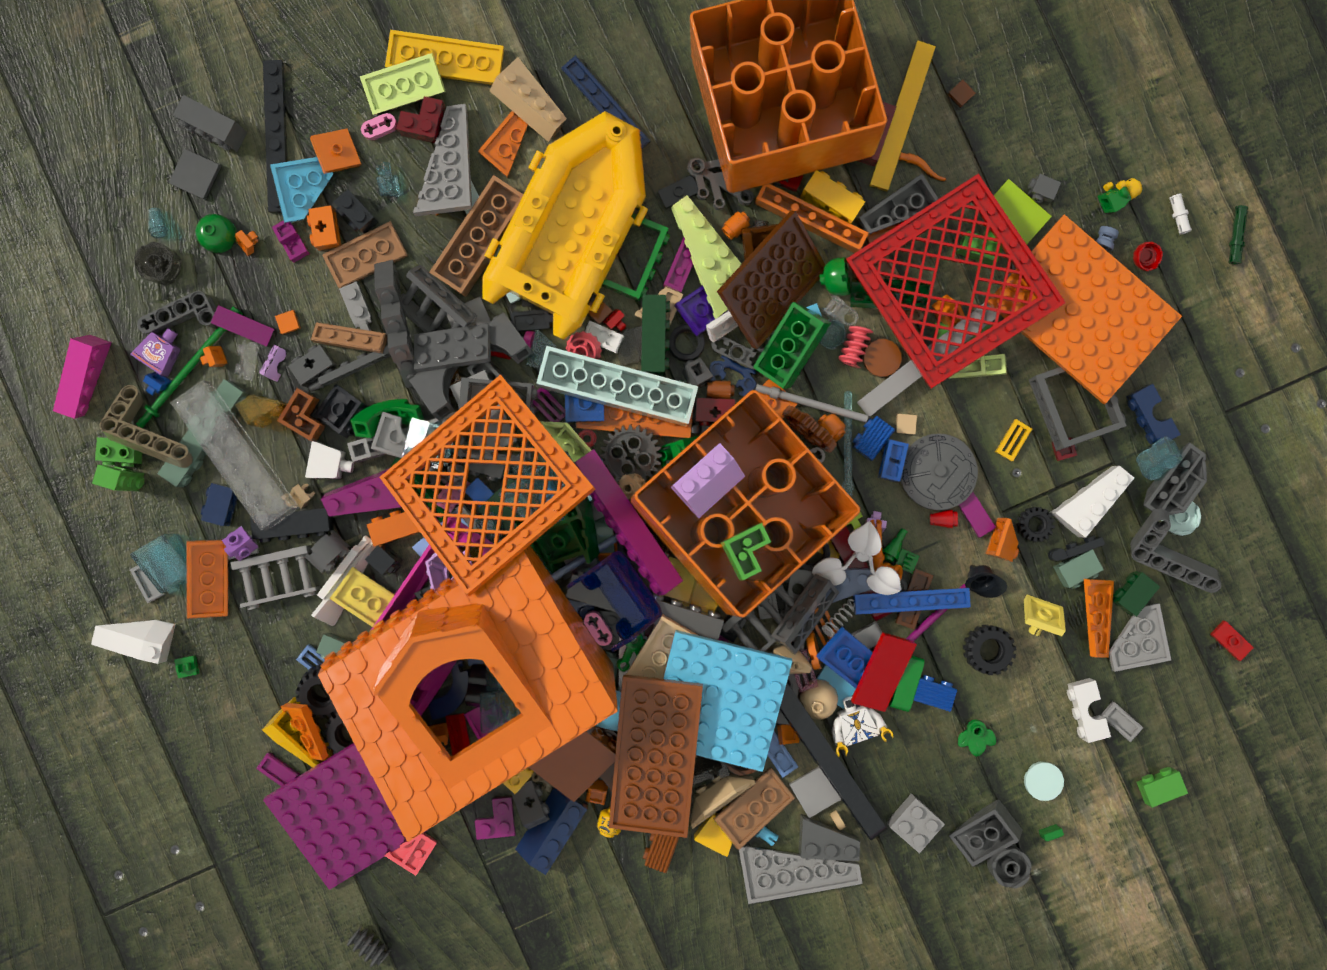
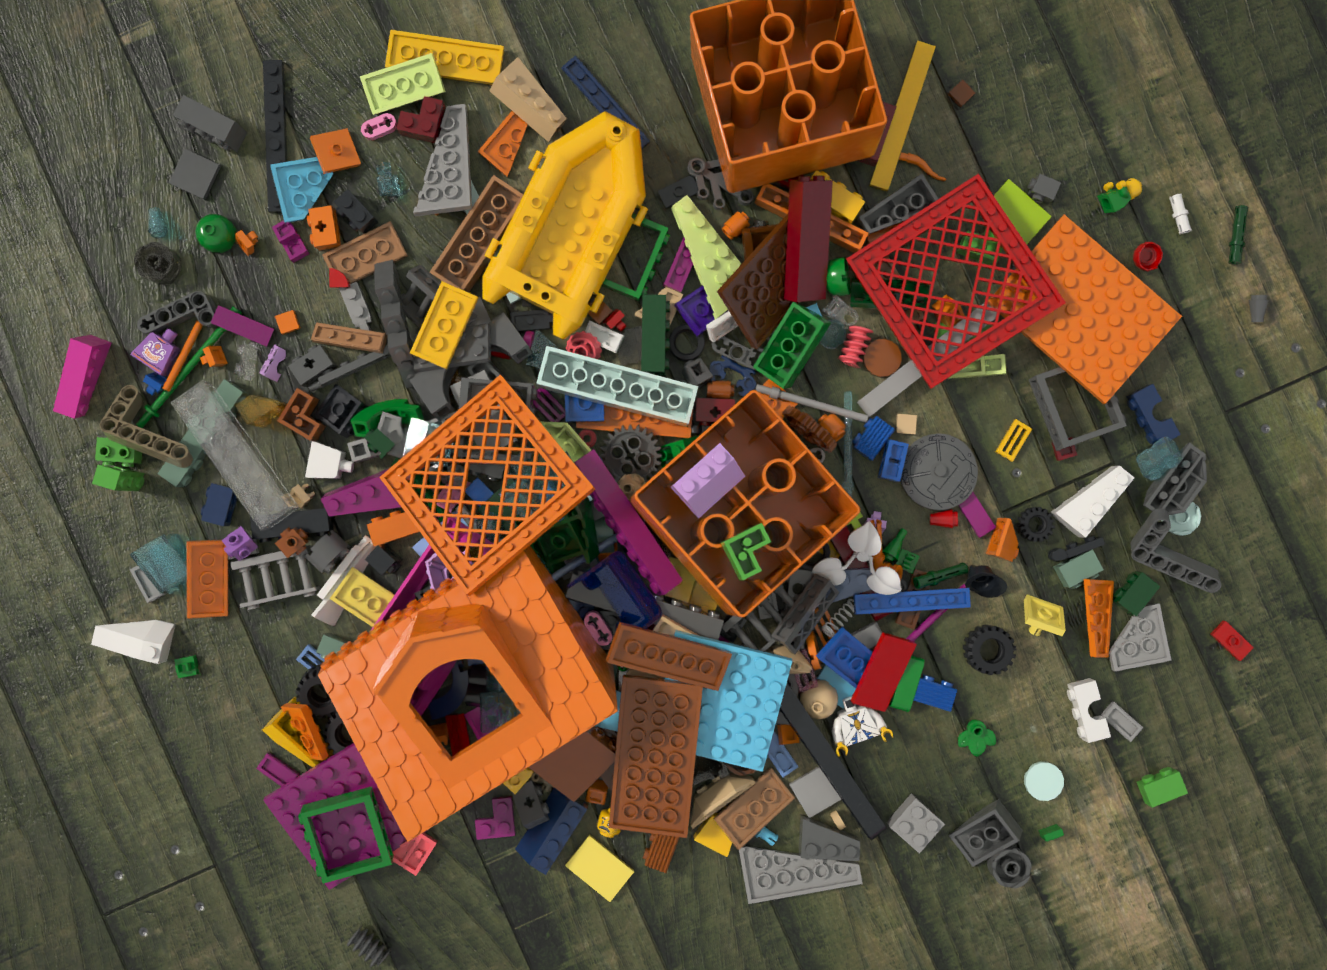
(182, 356): none -> orange bar
(287, 546): none -> dark orange brick
(333, 803): none -> green window
(338, 279): none -> red tile
(379, 442): none -> dark green brick
(444, 325): none -> yellow tile
(599, 868): none -> light yellow tile
(668, 656): none -> dark orange plate
(808, 238): none -> dark red brick
(934, 577): none -> dark green pin
(1106, 237): sand blue wheel -> none
(1258, 307): none -> dark grey cone

